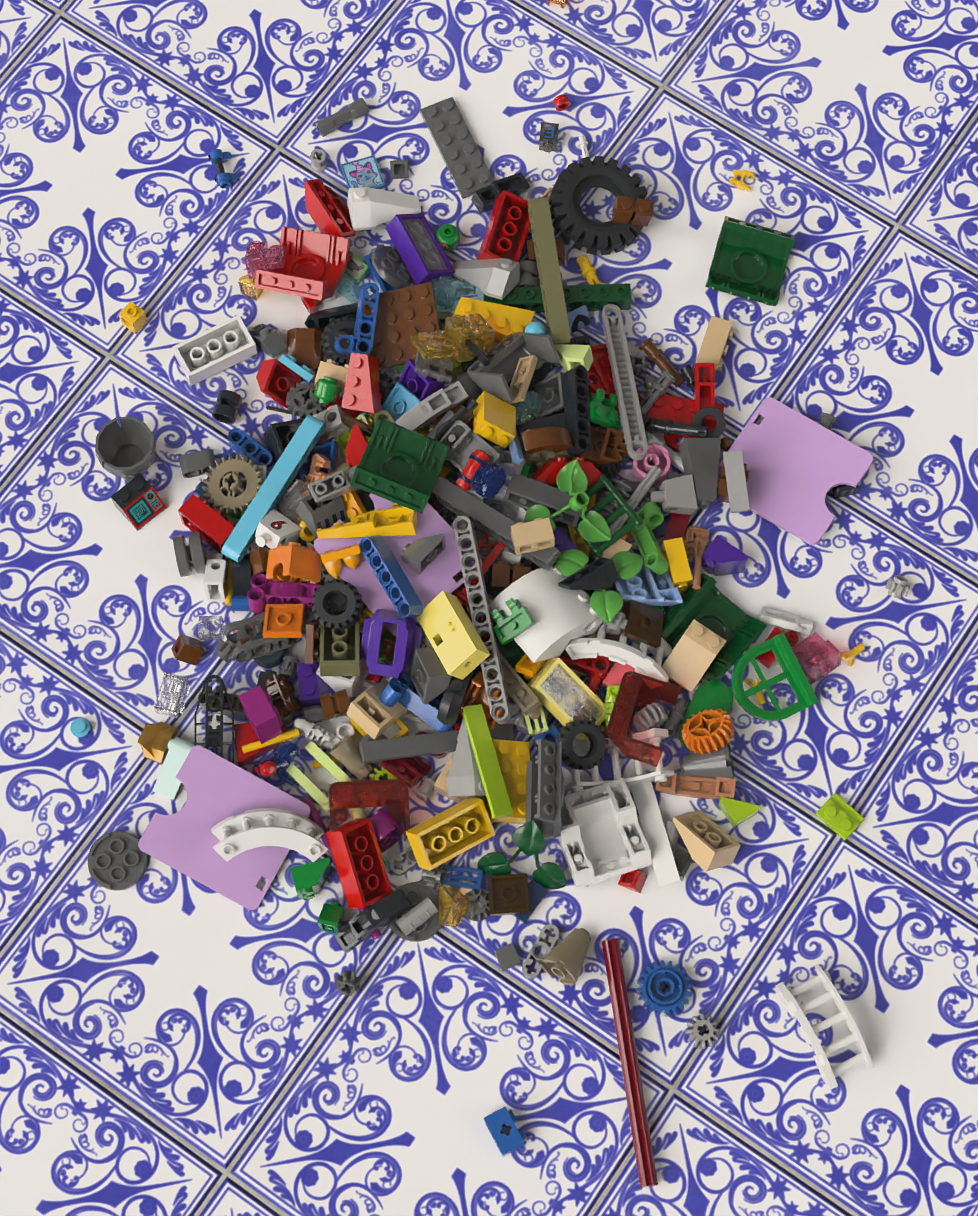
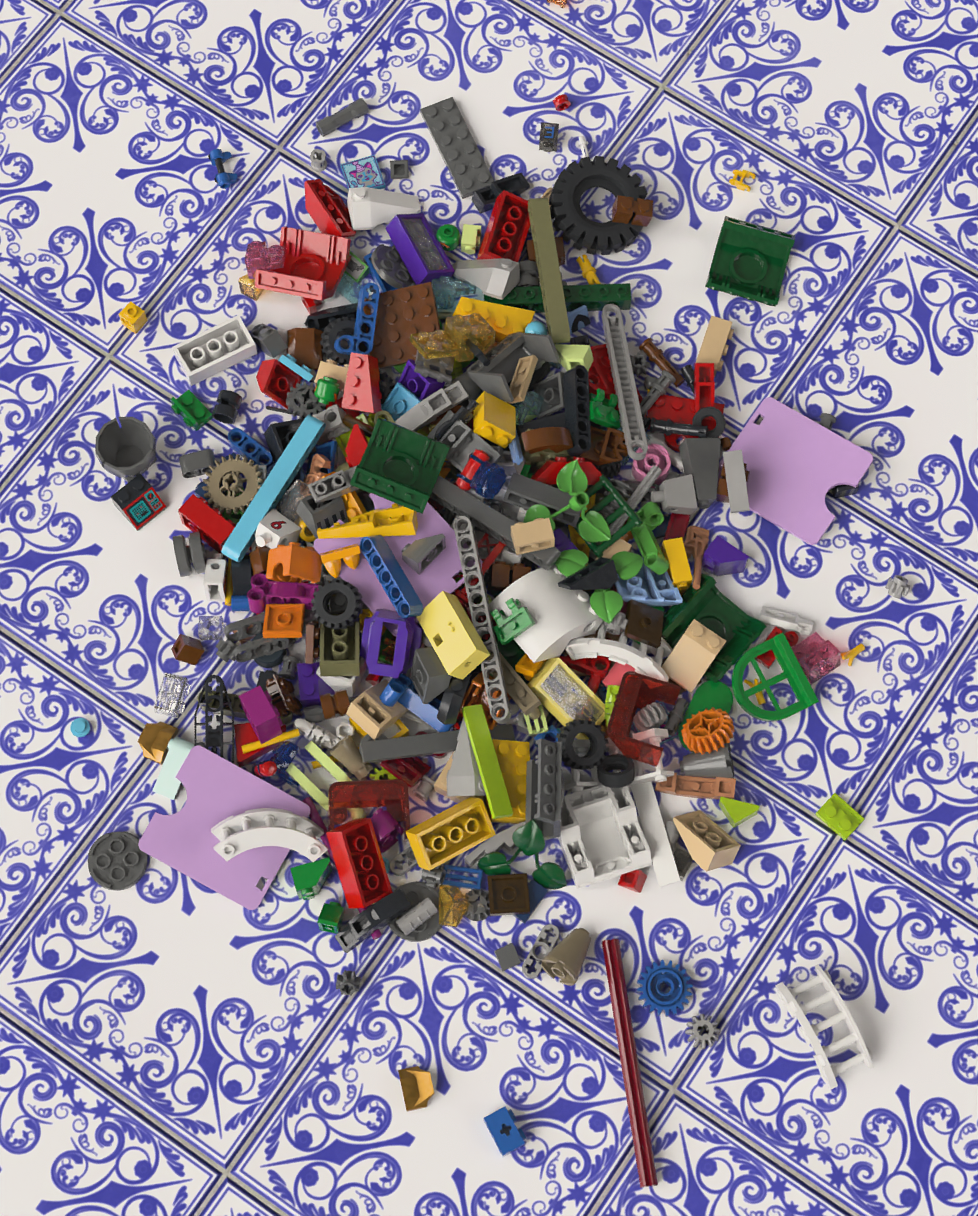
(191, 409): none -> green bracket
(416, 1087): none -> pearl gold slope
(470, 238): none -> yellowish green brick
(494, 844): none -> light grey slope
(618, 779): none -> black tyre

